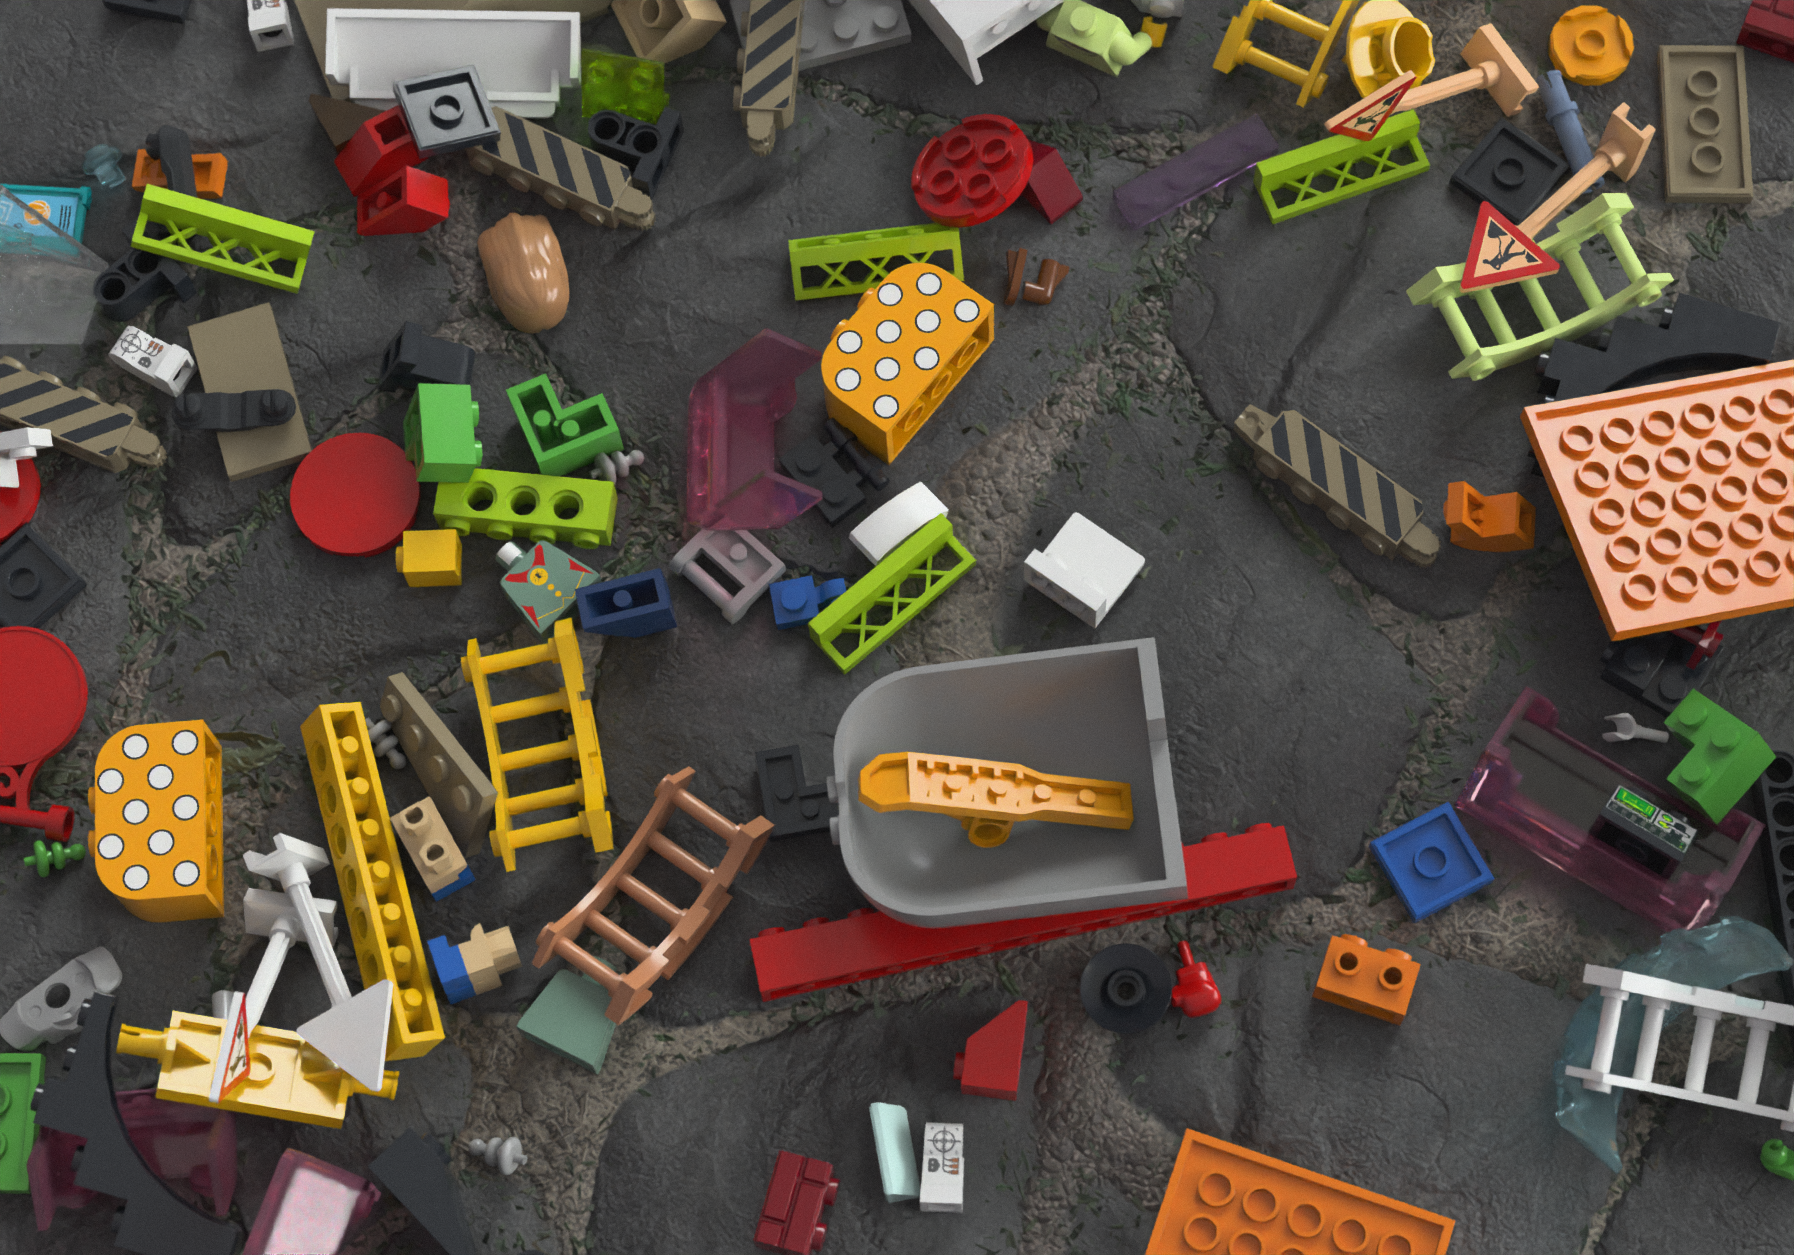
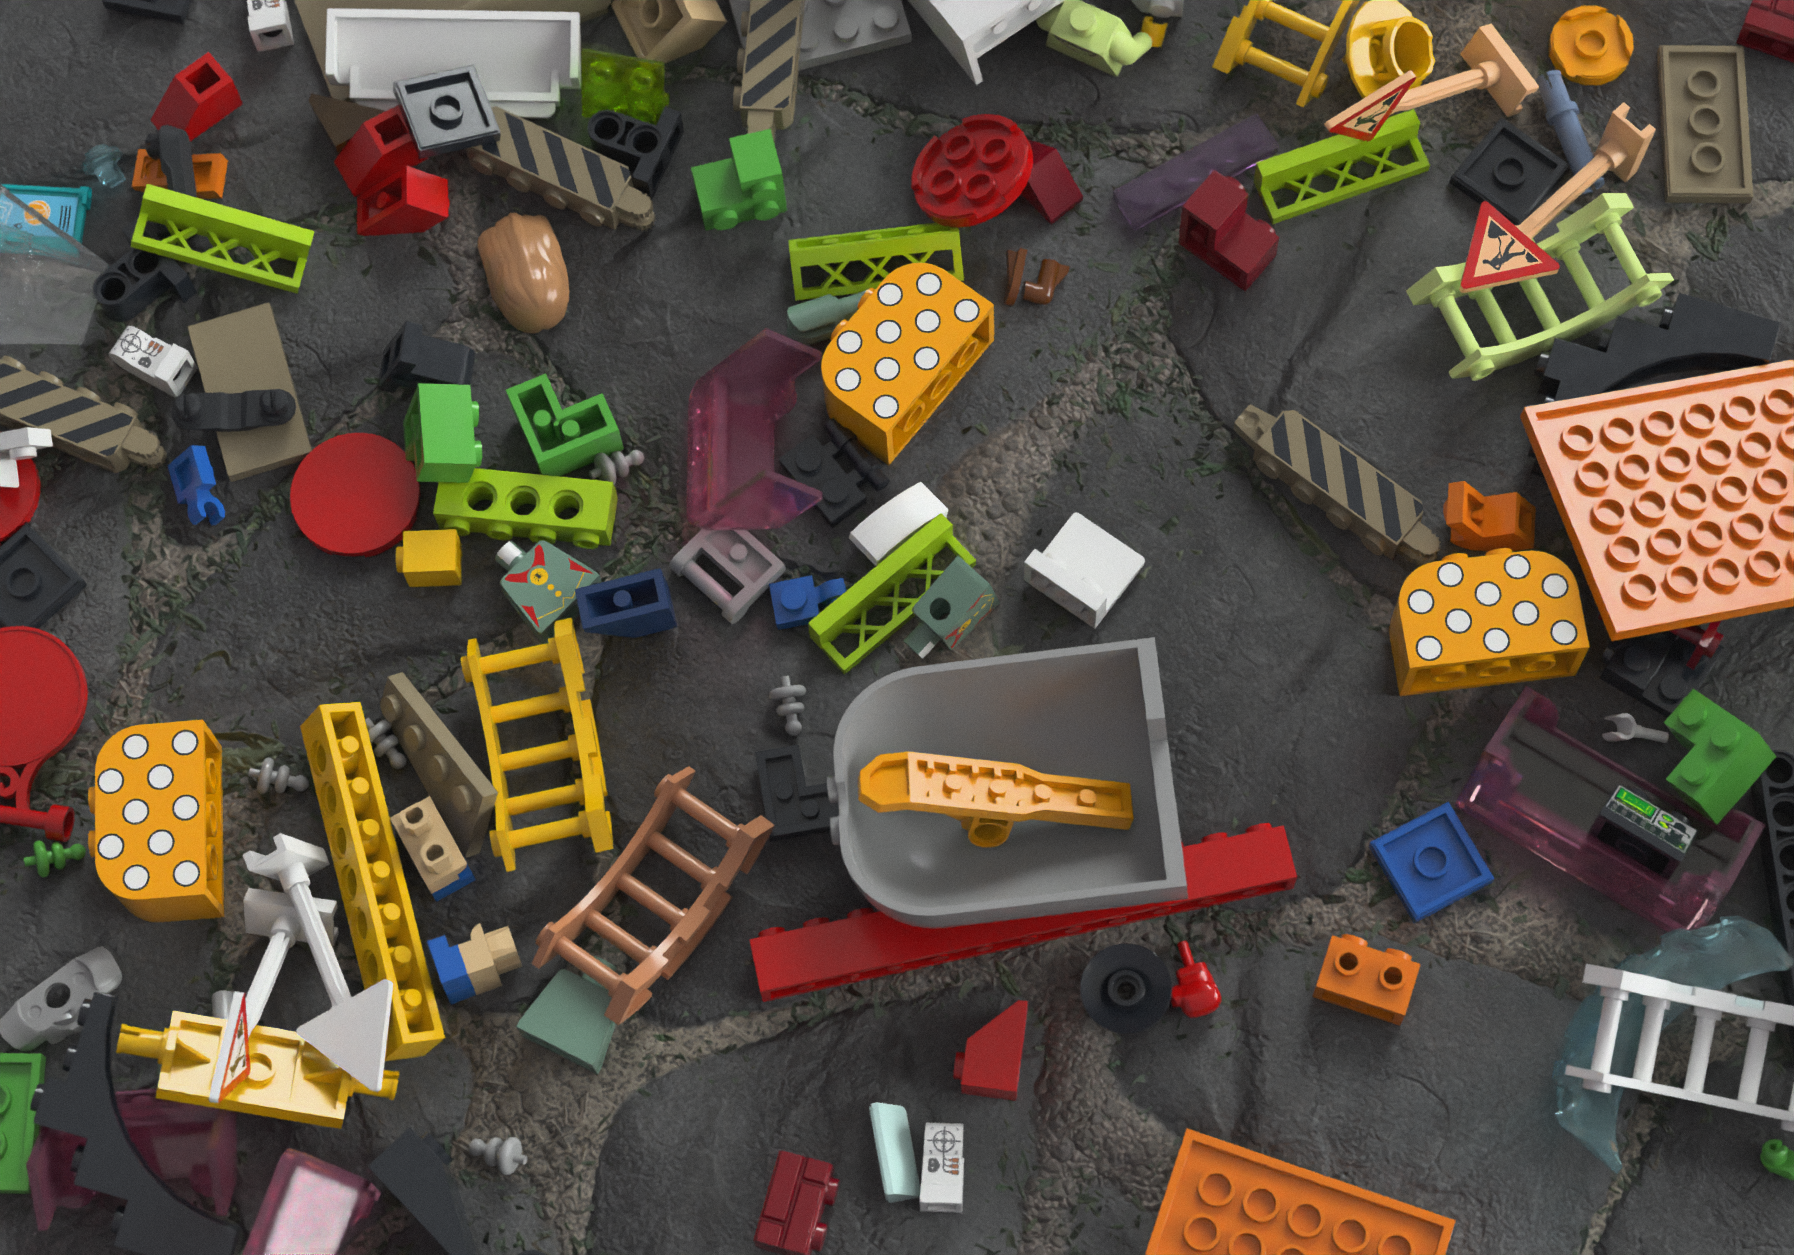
(192, 480): none -> blue plate
(197, 98): none -> red slope
(280, 779): none -> light grey hair
(743, 185): none -> bright green brick
(789, 708): none -> light grey hair
(817, 318): none -> sand green arm
(955, 592): none -> sand green torso
(1222, 233): none -> dark red brick
(1487, 622): none -> light orange brick

